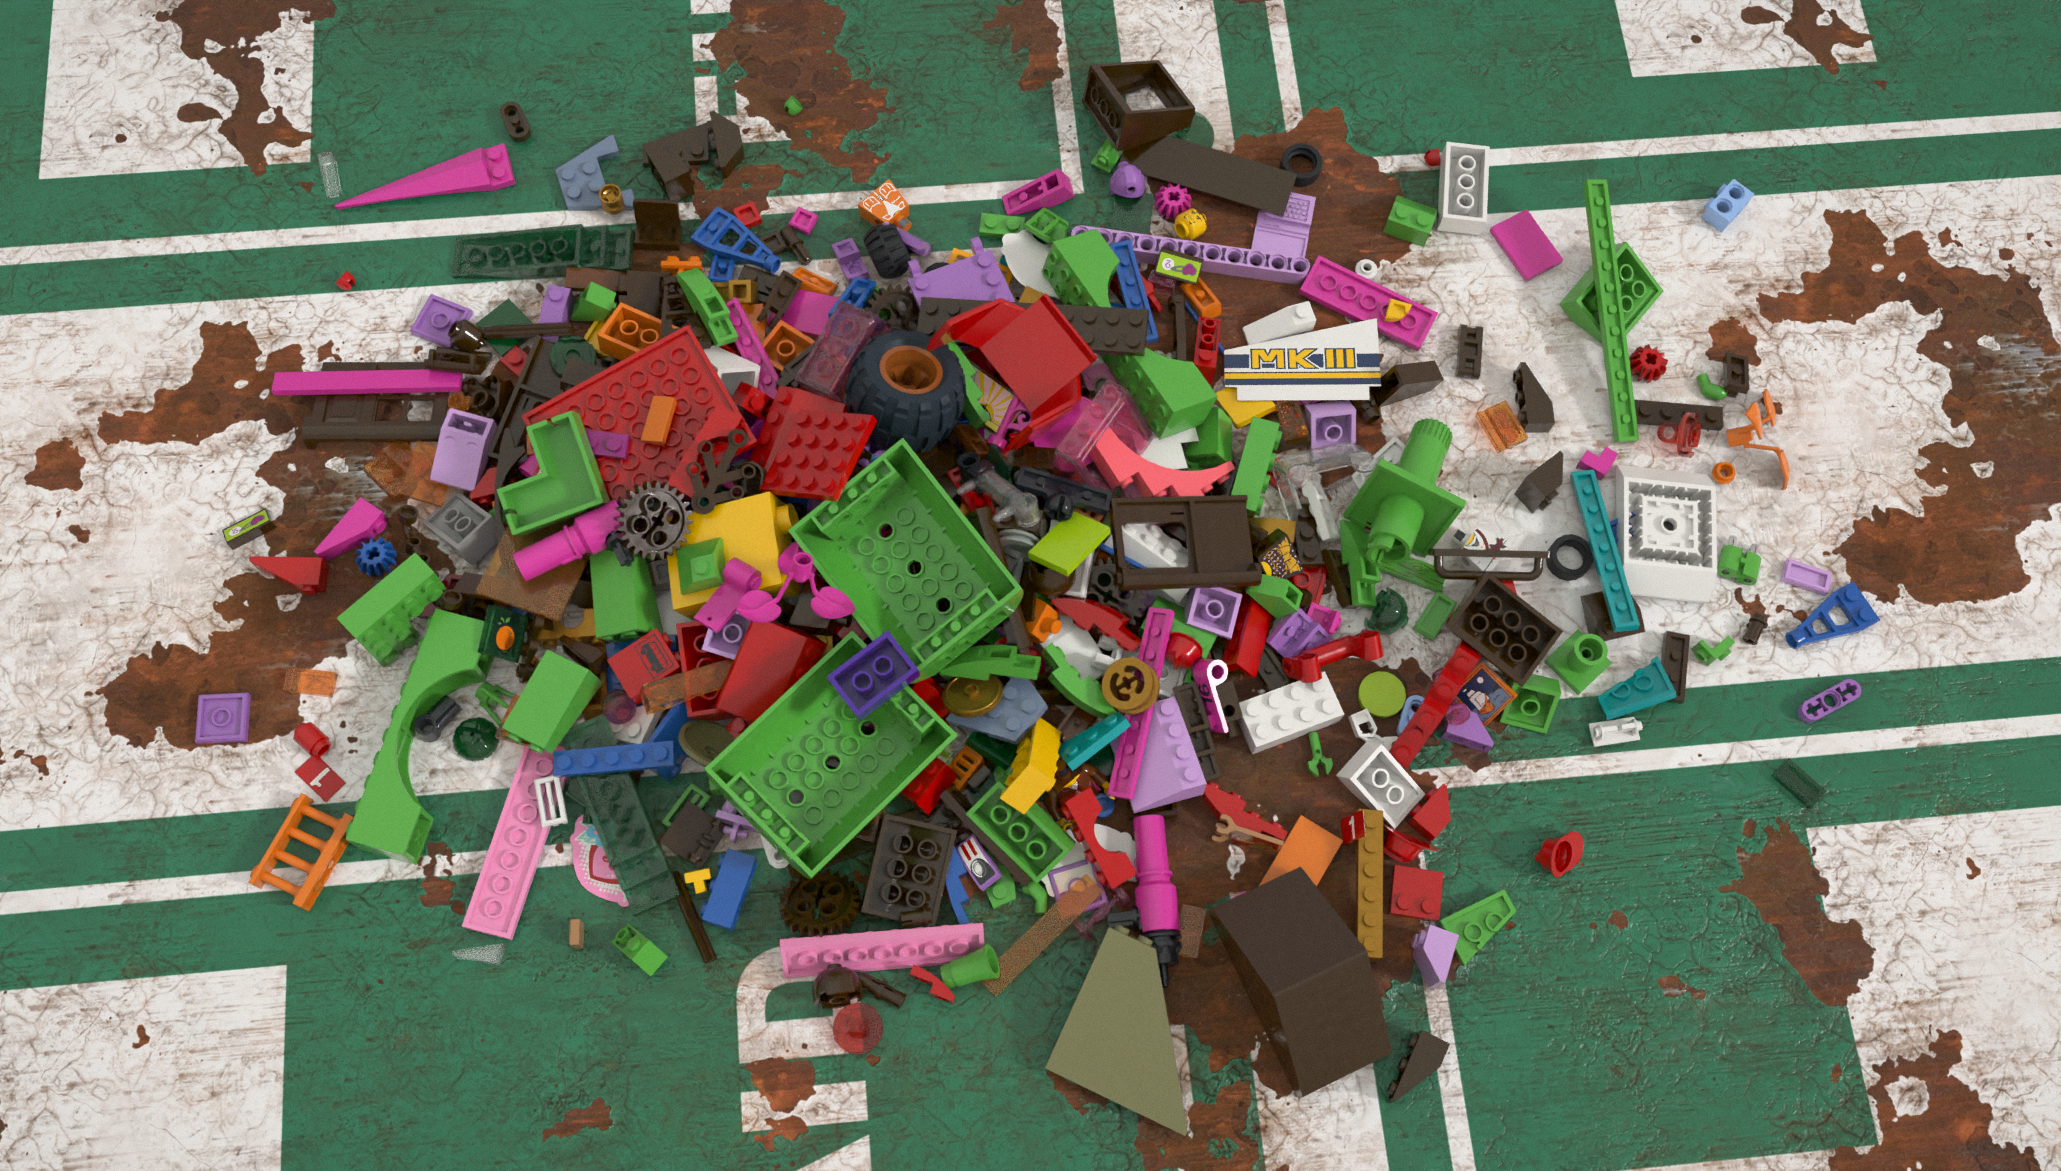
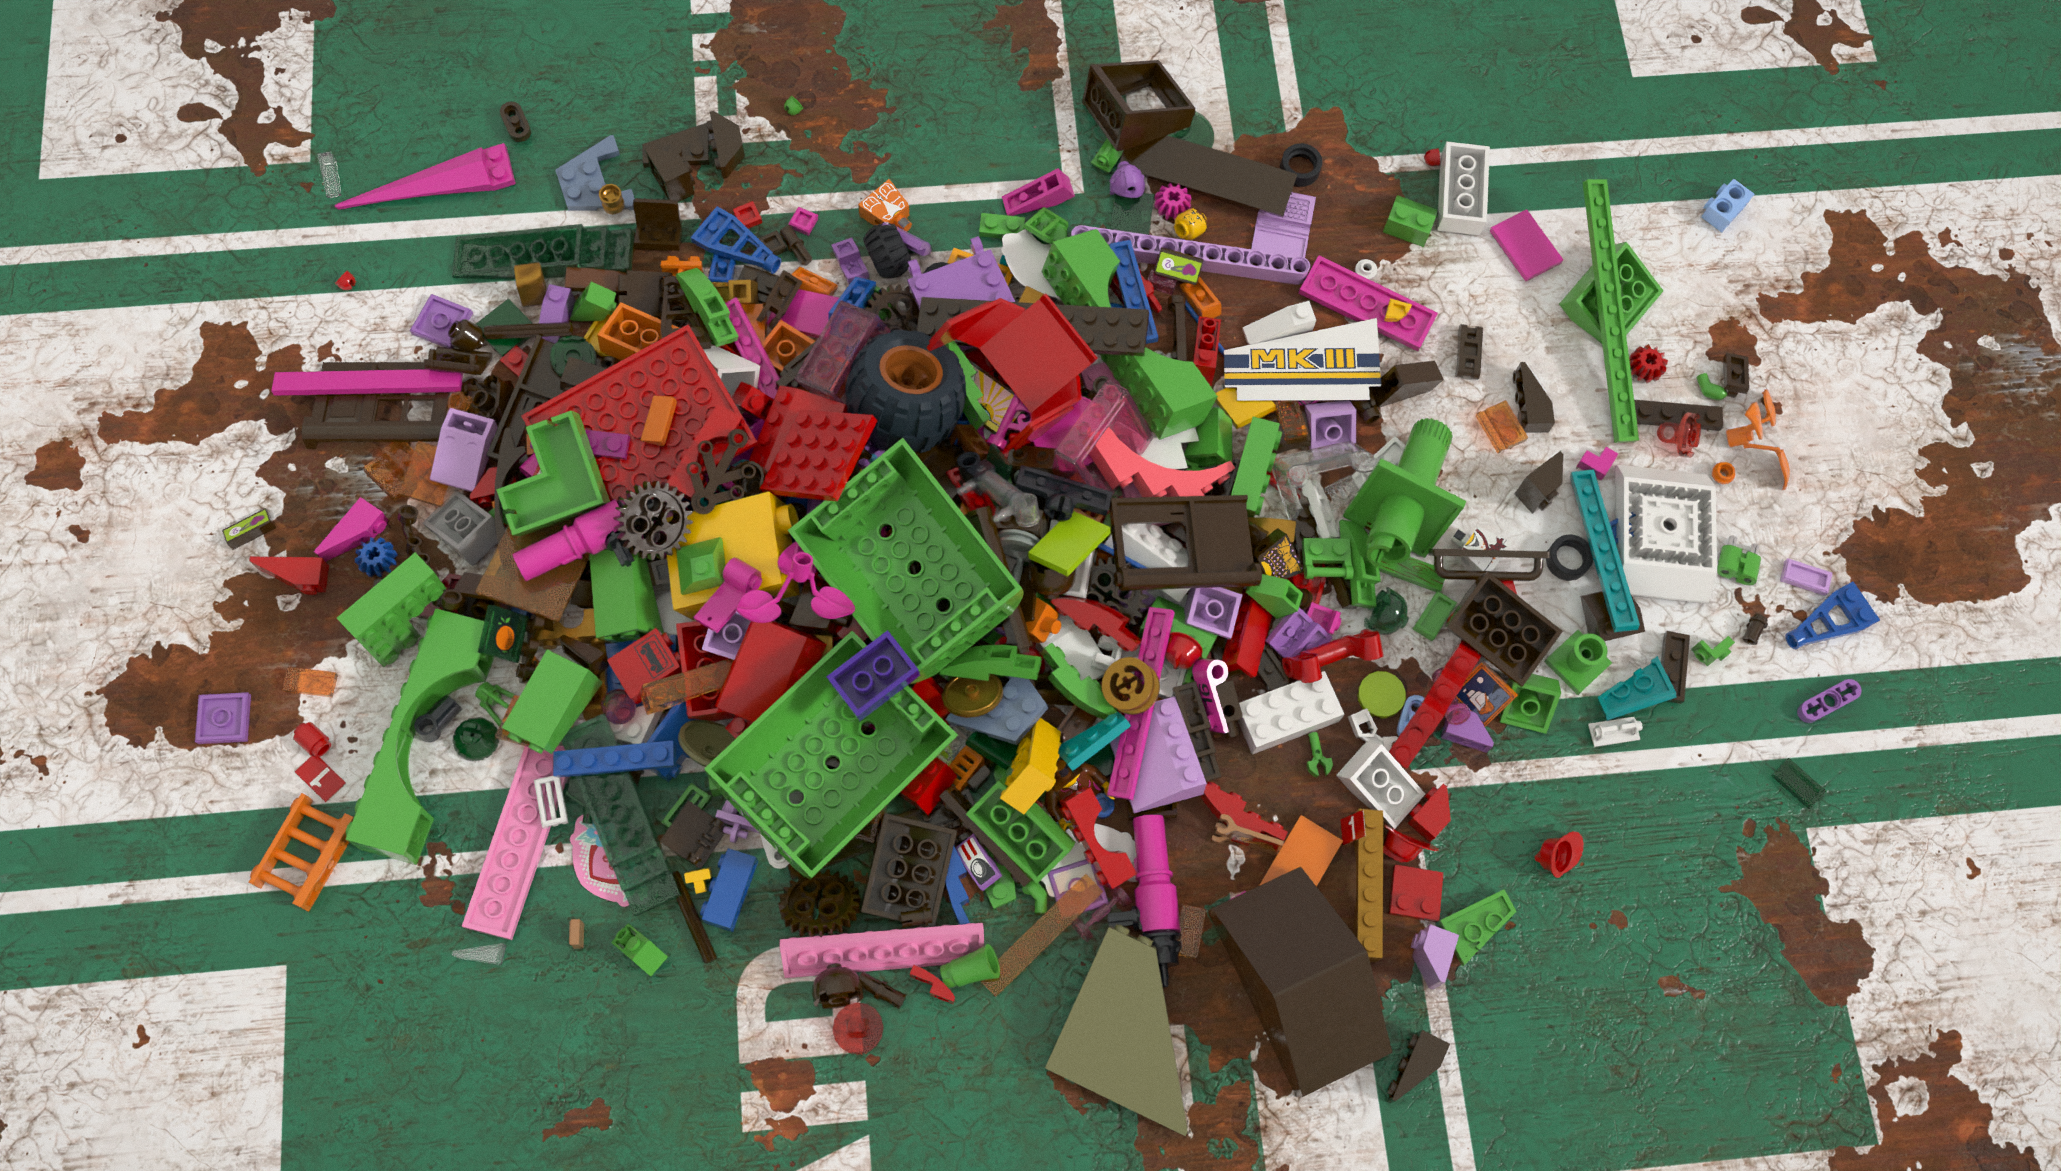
(530, 283): none -> pearl gold piece
(1327, 552): none -> bright green plate

